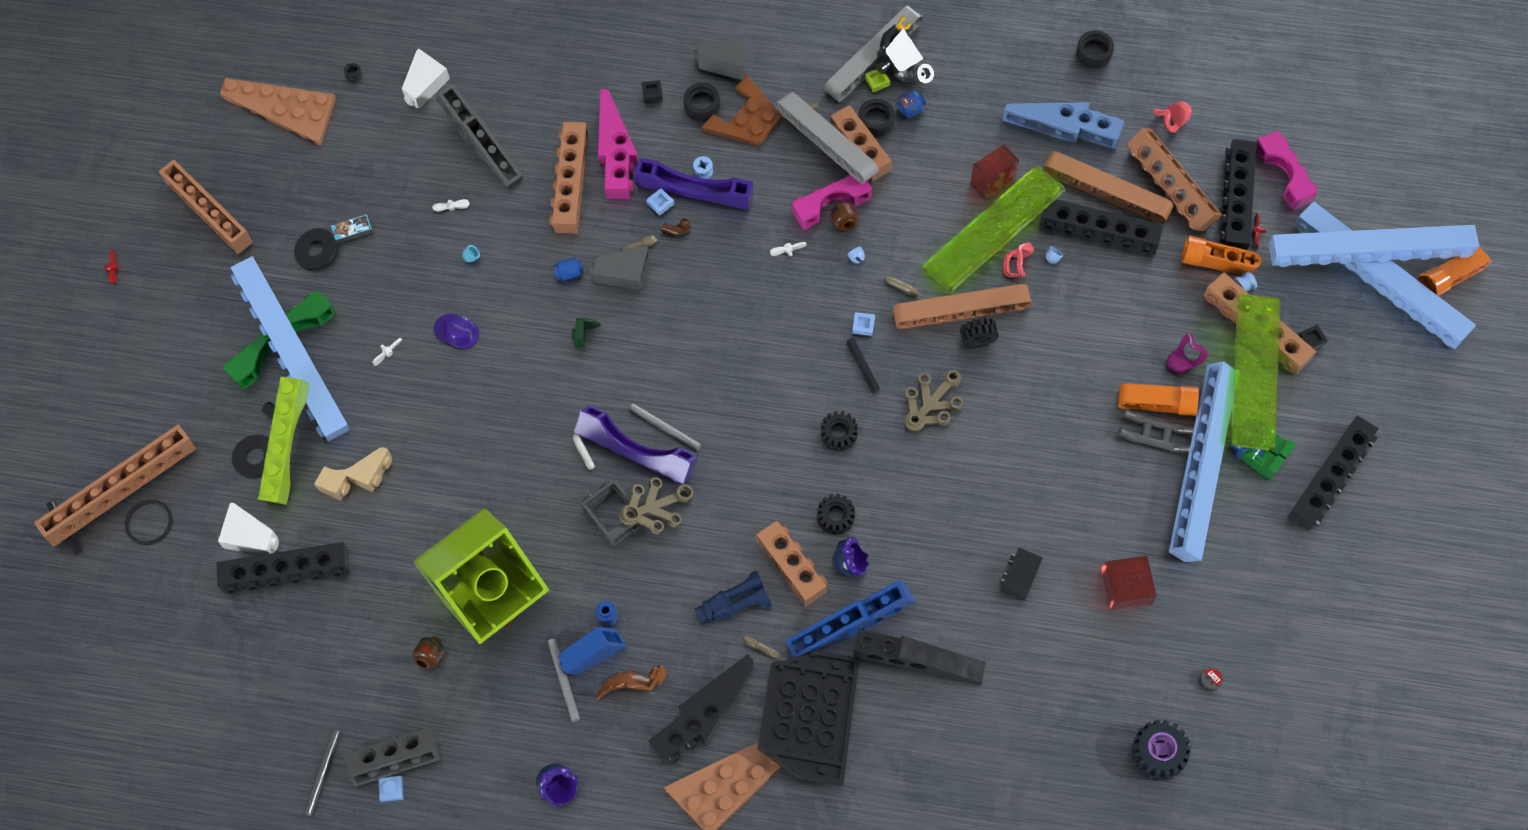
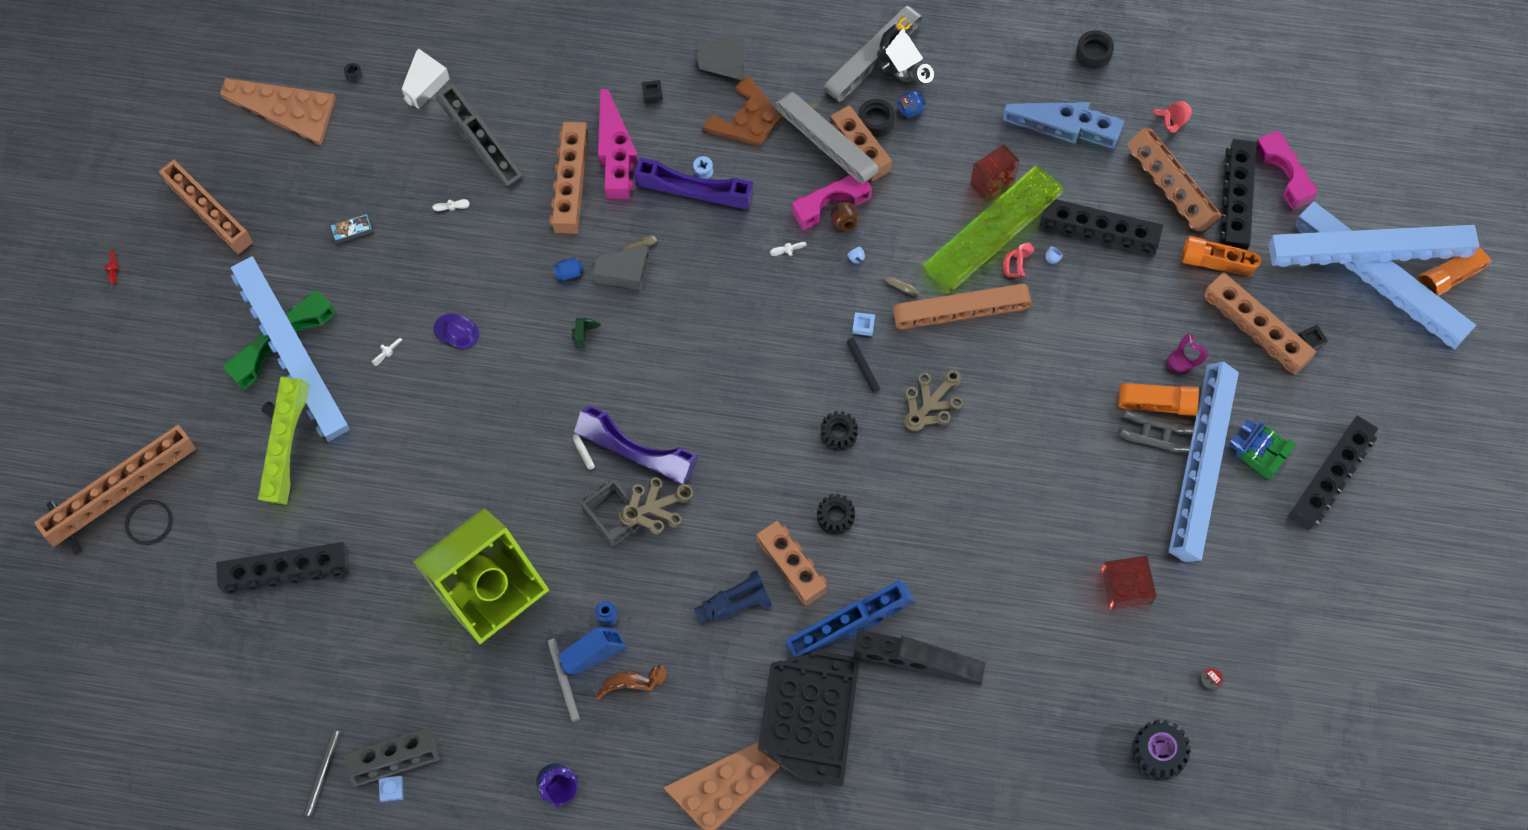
(240, 452): black gear -> none
(246, 533): white slope -> none
(301, 248): black gear -> none
(365, 474): tan arch -> none
(428, 652): reddish brown head -> none
(470, 253): medium azure hinge -> none
(660, 202): light blue plate -> none
(665, 427): light grey bar -> none
(677, 230): reddish brown arm -> none
(701, 89): black tyre -> none
(715, 696): black brick -> none
(758, 646): dark tan piece -> none
(850, 558): dark purple hair -> none
(876, 80): lime plate -> none
(979, 332): black tyre -> none
(1021, 573): black brick -> none
(1108, 187): nougat beam -> none
(1246, 281): light blue wheel -> none
(1255, 372): clear neon green plate -> none
(1257, 230): red piece -> none

